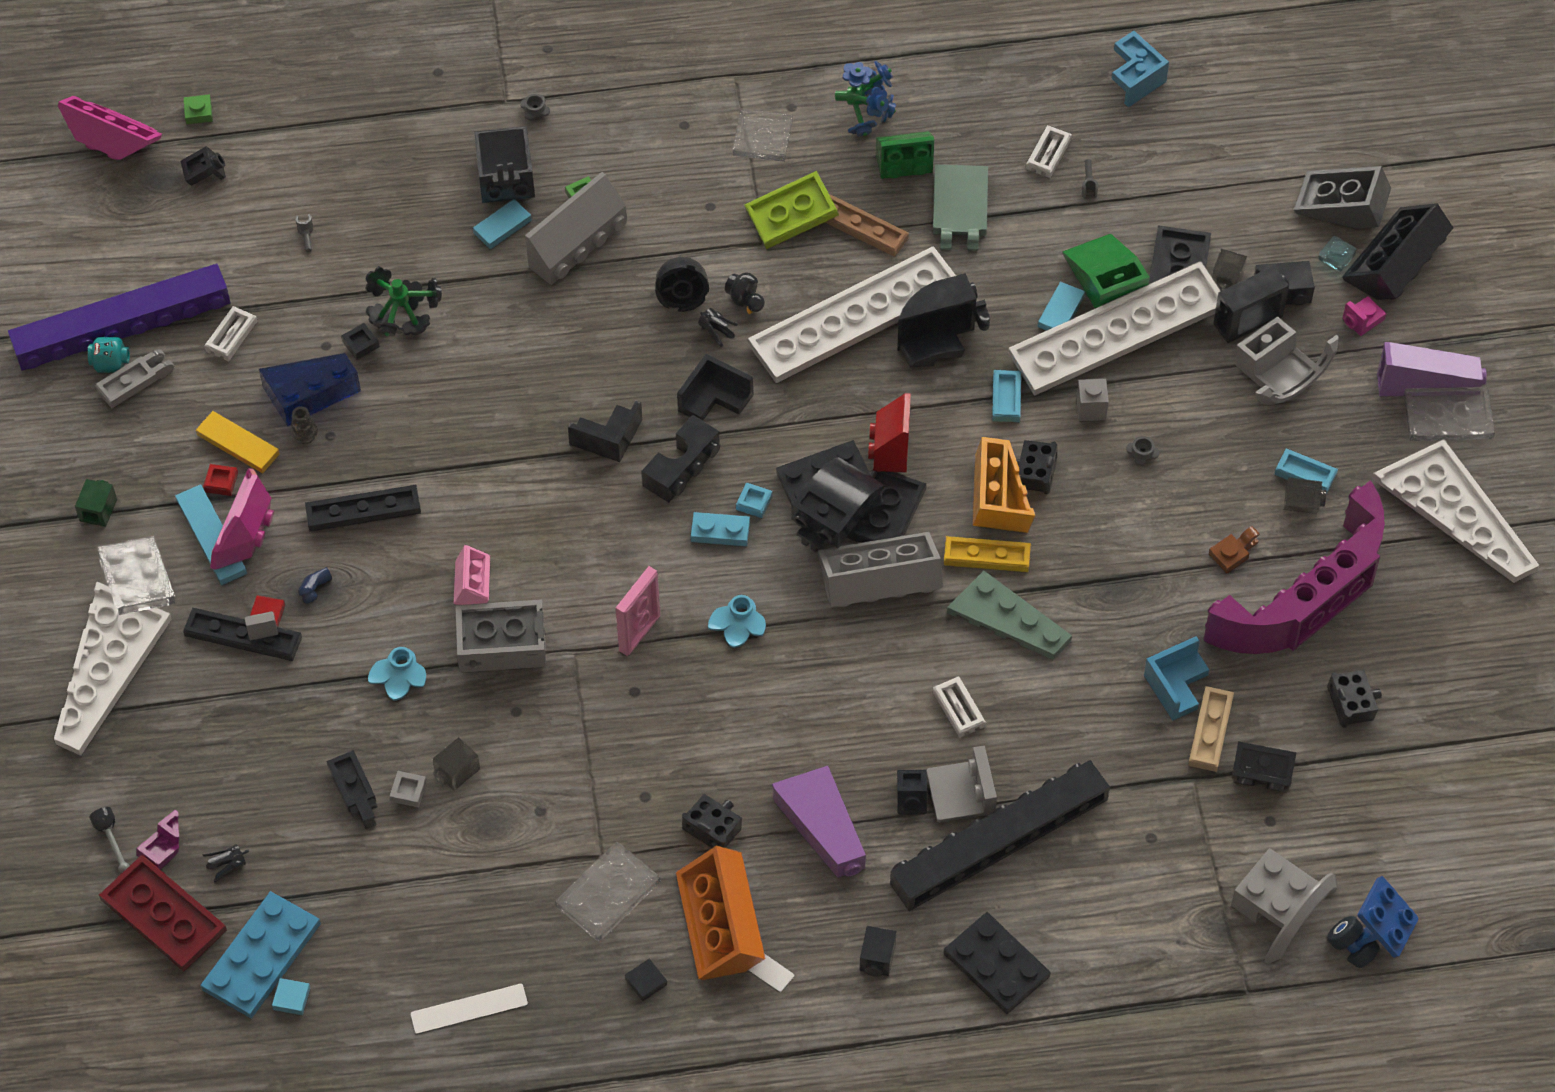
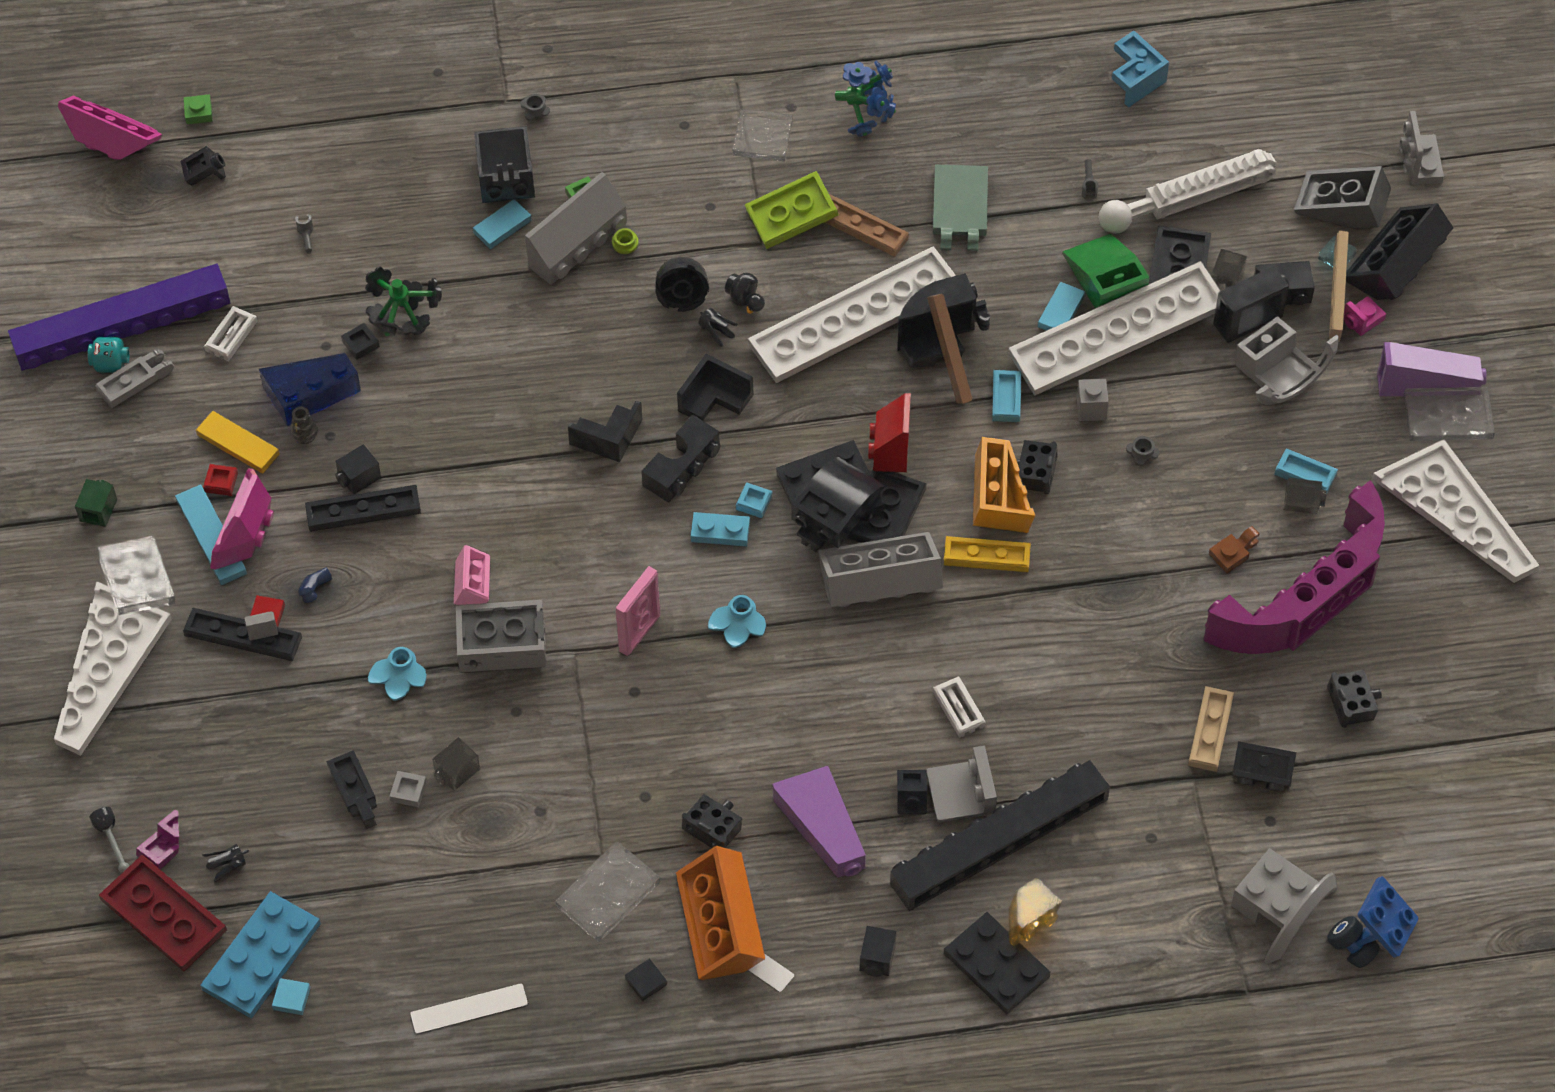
(357, 469): none -> black brick
(625, 235): none -> lime plate
(905, 154): green slope -> none
(950, 348): none -> medium nougat tile
(1001, 610): sand green wing -> none
(1031, 910): none -> clear yellow slope
(1042, 167): white tile -> none
(1172, 672): dark azure panel -> none
(1191, 190): none -> white gear
(1338, 285): none -> tan tile
(1421, 154): none -> light grey bracket

